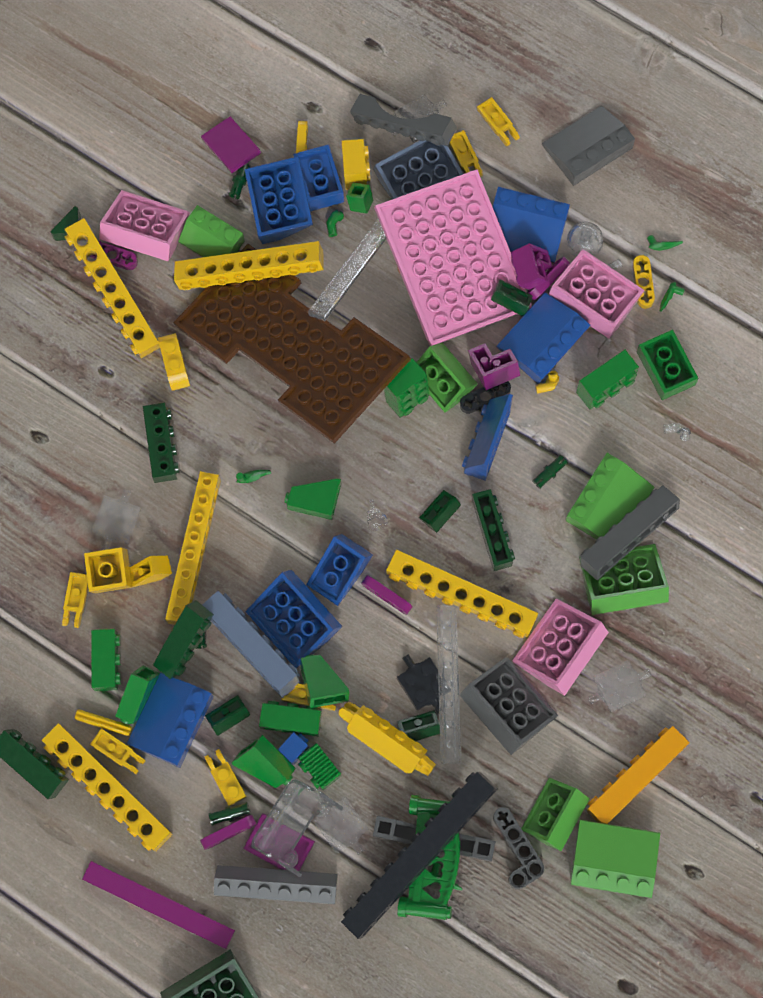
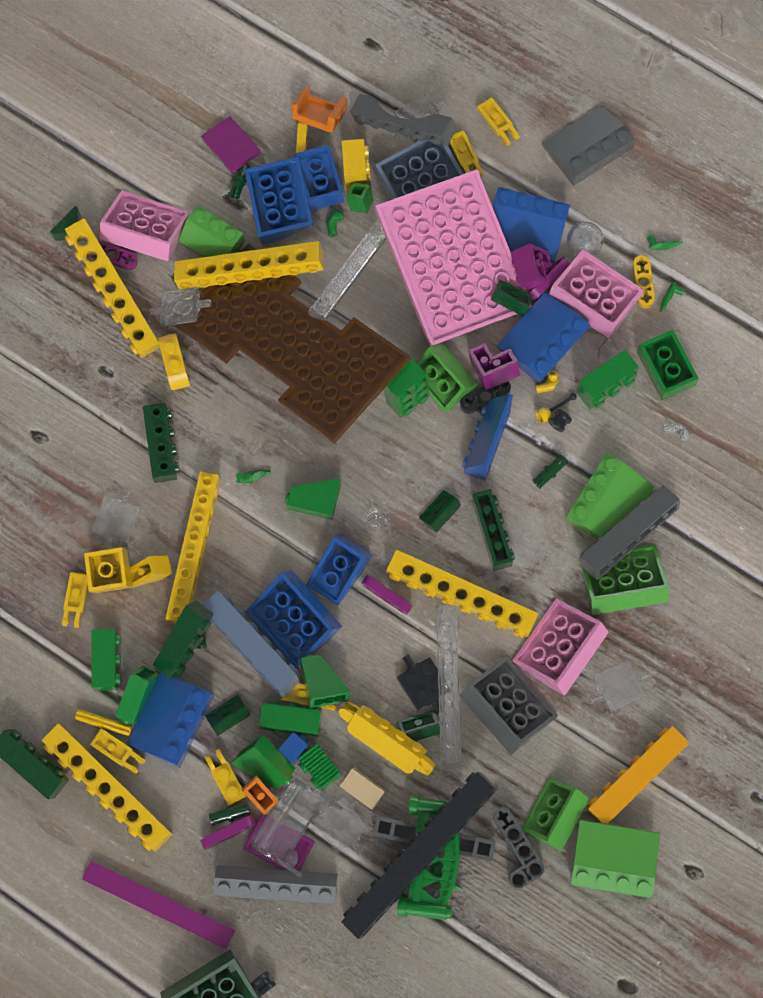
(180, 306): none -> clear plate
(259, 795): none -> orange slope
(263, 983): none -> black wheel
(318, 111): none -> orange panel
(363, 788): none -> tan hinge
(544, 414): none -> hinge
(560, 420): none -> black wheel

